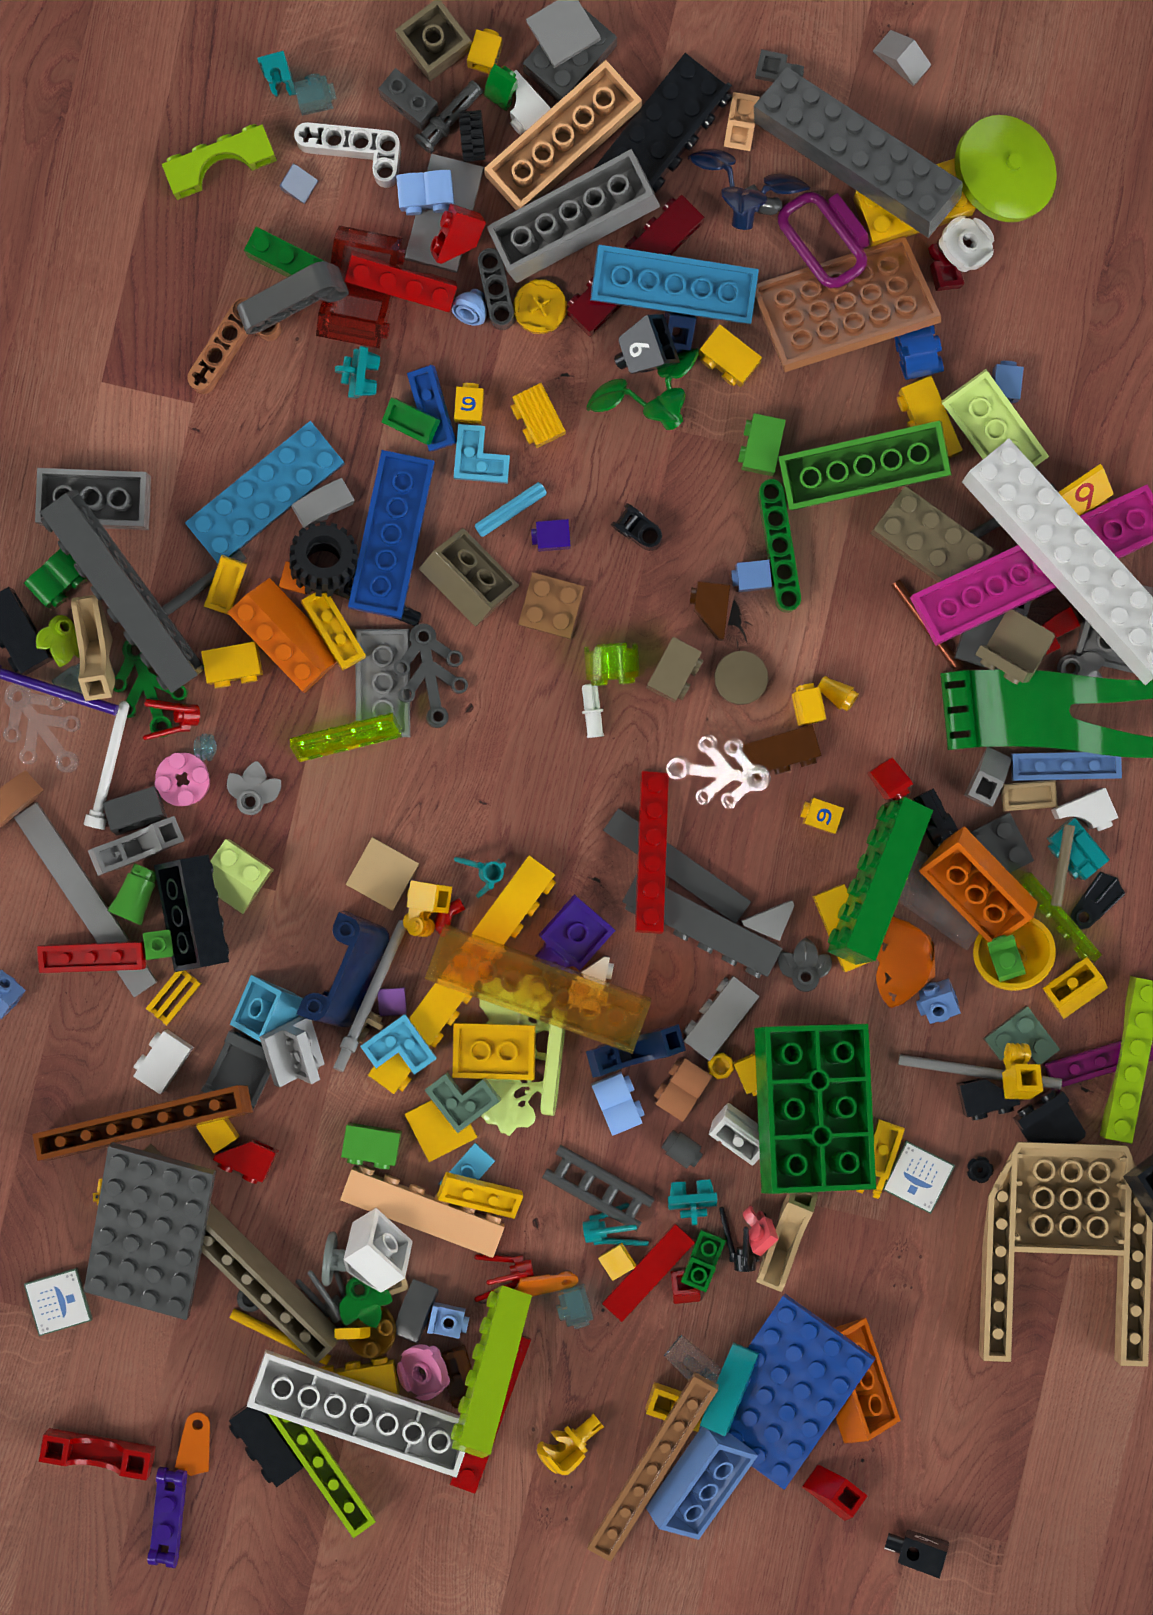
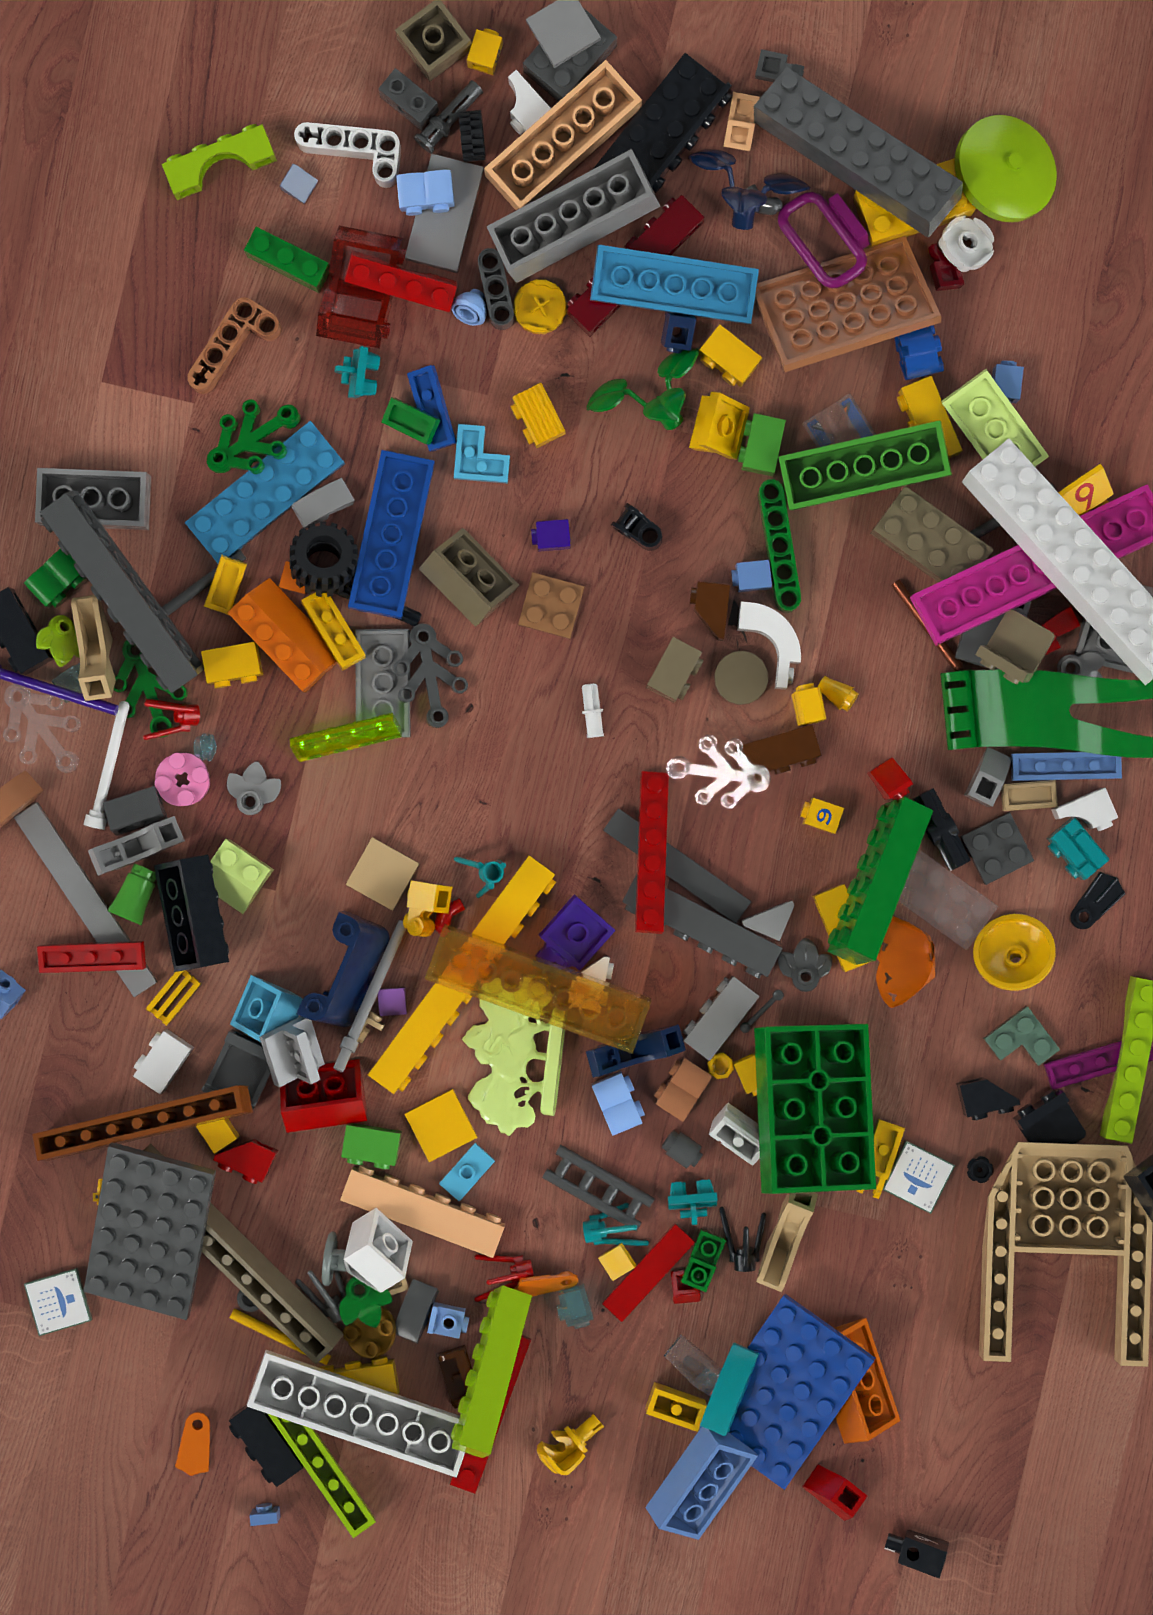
(120, 1456): red arch -> none
(158, 944): bright green bracket -> none
(167, 1517): dark purple plate -> none
(249, 440): none -> green plant
(264, 1514): none -> medium blue plate
(277, 70): teal hinge -> none
(291, 295): dark grey beam -> none
(314, 94): clear light blue brick -> none
(328, 1102): none -> red slope
(352, 1333): yellow tile -> none
(403, 1039): medium azure plate -> none
(436, 1372): bright pink plate -> none
(458, 233): red slope -> none
(461, 1107): sand green plate -> none
(469, 404): yellow brick -> none
(480, 1195): yellow plate -> none
(494, 1051): yellow plate -> none
(501, 86): green slope -> none
(510, 509): medium azure axle -> none
(612, 662): clear neon green brick -> none
(647, 346): torso -> none
(652, 1466): medium nougat plate -> none
(719, 425): none -> yellow bracket
(746, 1026): none -> dark grey hinge
(762, 1233): coral plate -> none
(772, 625): none -> white arch
(838, 423): none -> clear slope
(903, 56): light grey slope -> none
(938, 1001): medium blue brick -> none
(965, 1069): light grey bar -> none
(978, 886): orange slope -> none
(1006, 957): bright green bracket -> none
(1020, 1078): yellow brick -> none
(1062, 866): dark tan bar -> none
(1067, 927): clear neon green plate -> none
(1075, 987): yellow brick -> none

